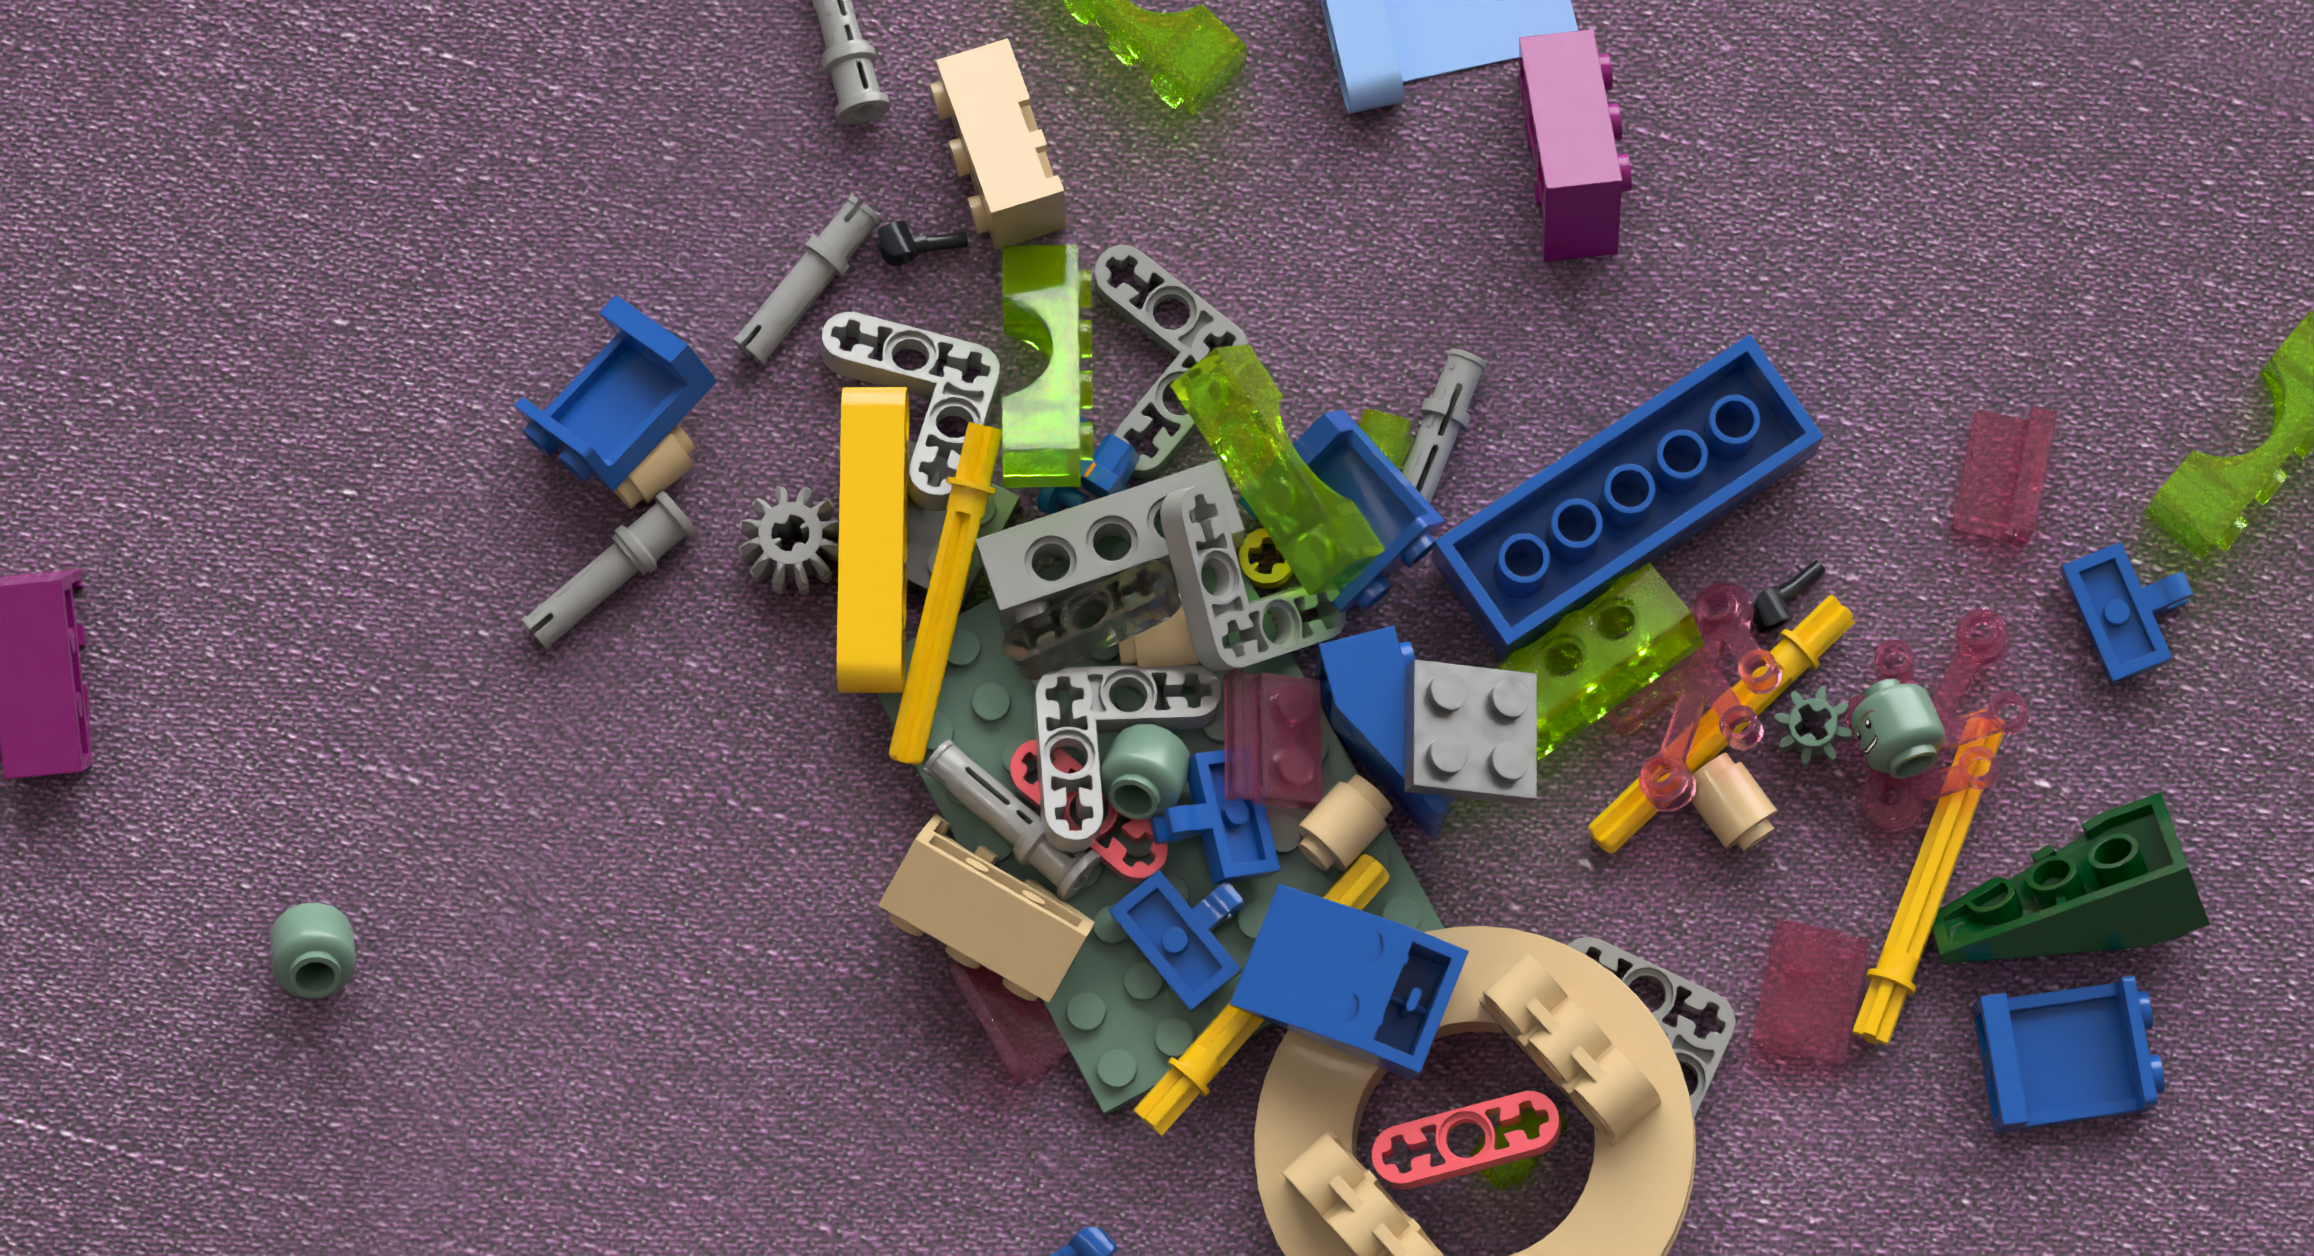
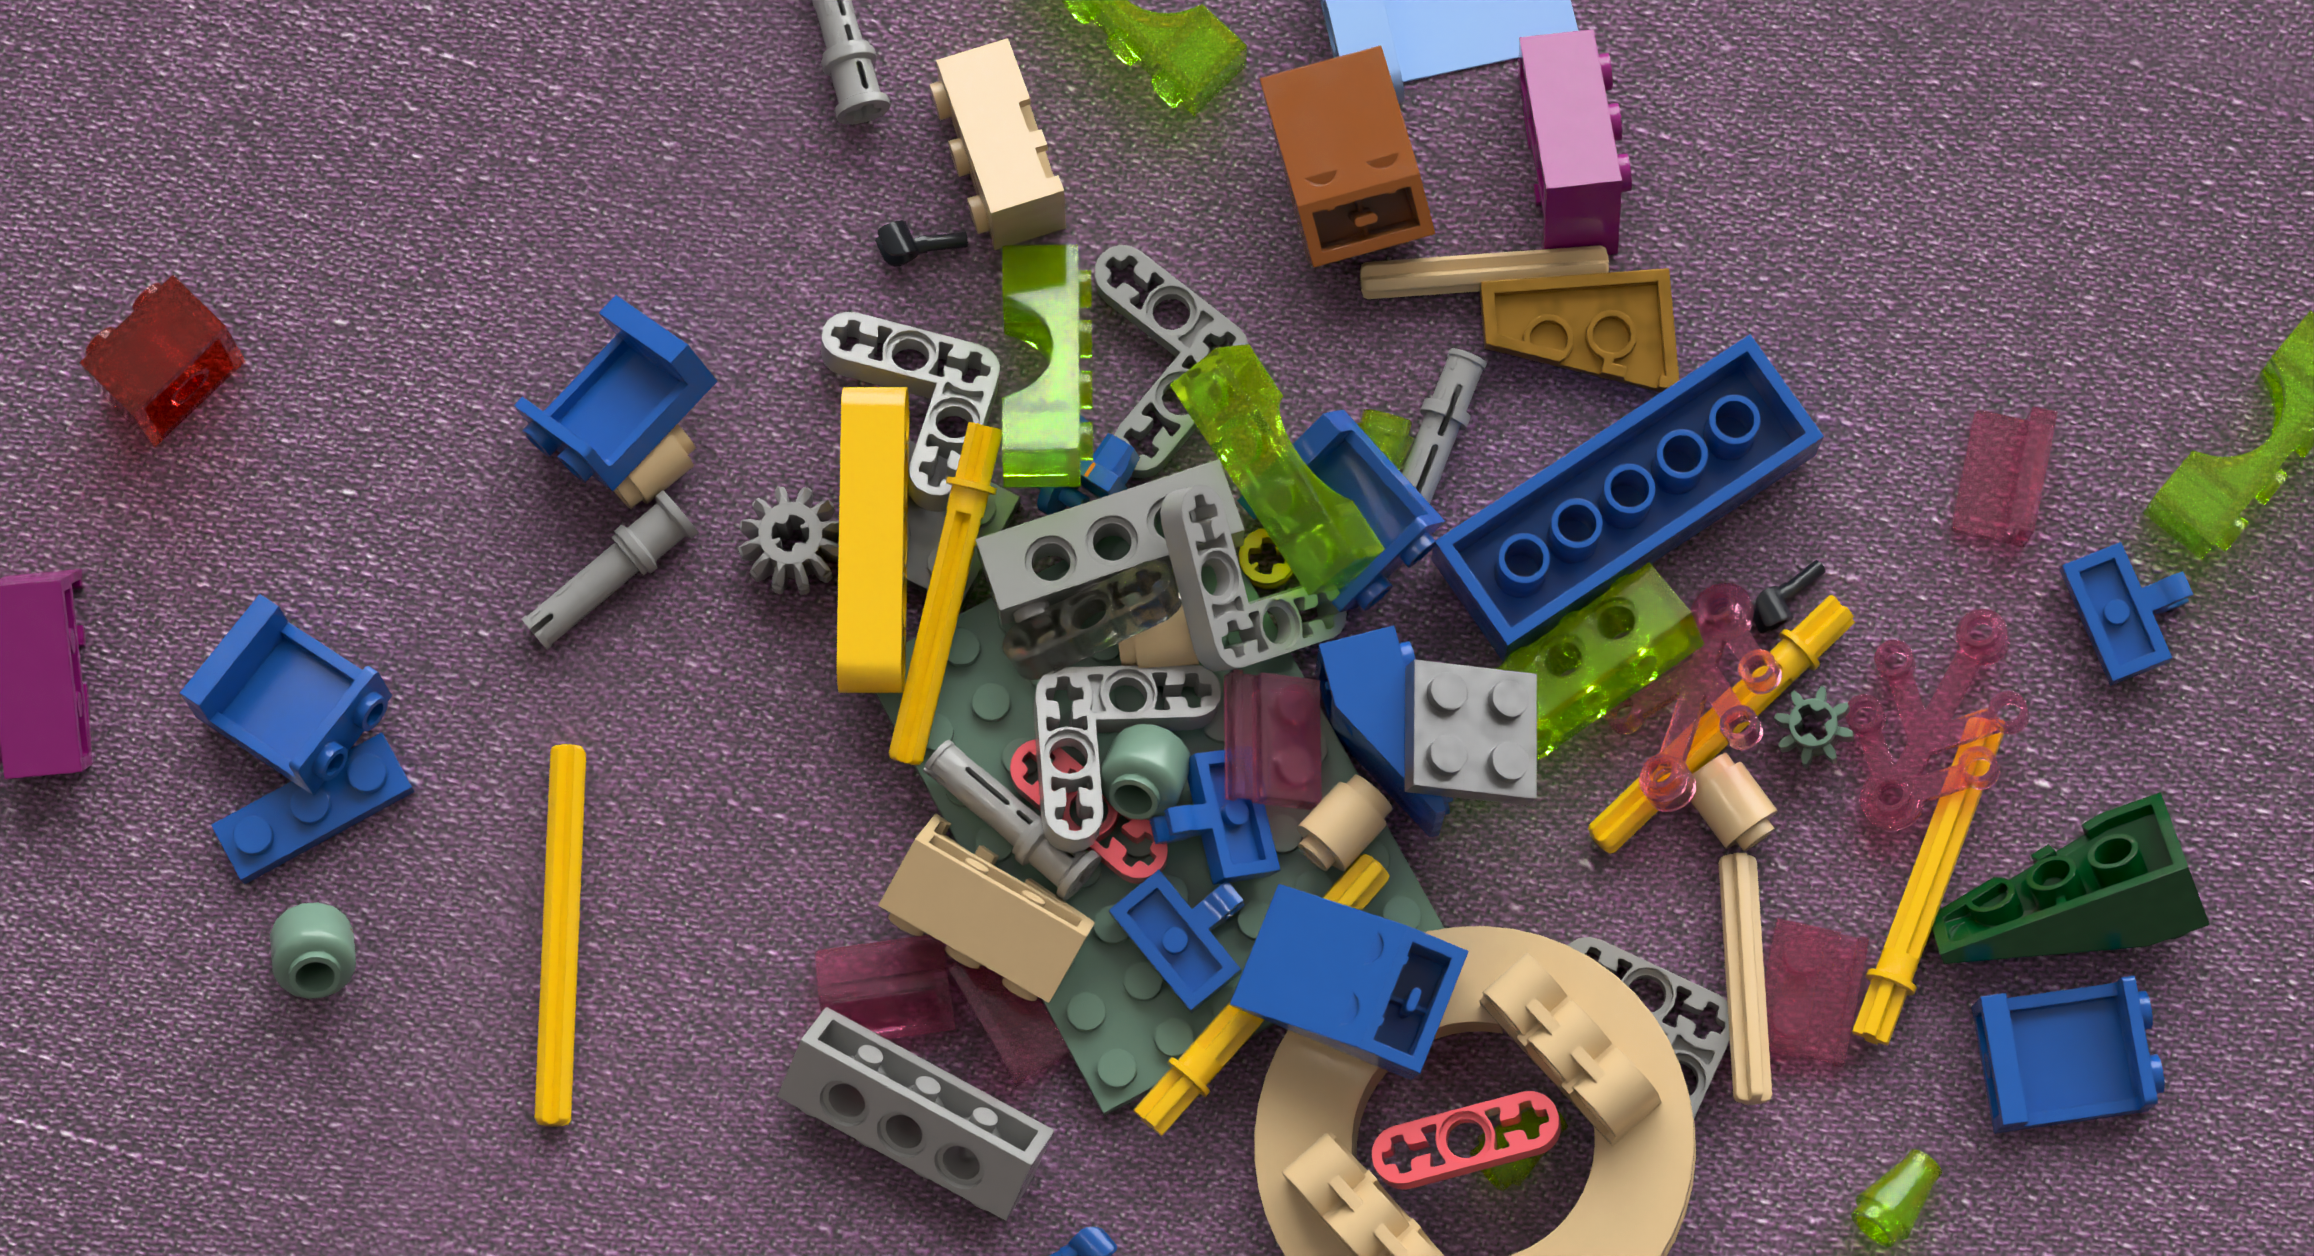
(162, 359): none -> clear red brick
(286, 696): none -> blue panel
(296, 821): none -> blue plate
(560, 935): none -> yellow axle
(808, 278): light grey pin -> none
(888, 985): none -> clear pink panel
(915, 1113): none -> light grey brick
(1346, 156): none -> dark orange slope
(1466, 272): none -> tan axle
(1587, 323): none -> pearl gold wing
(1745, 979): none -> tan axle
(1895, 1200): none -> clear neon green cone
(1898, 728): sand green head -> none

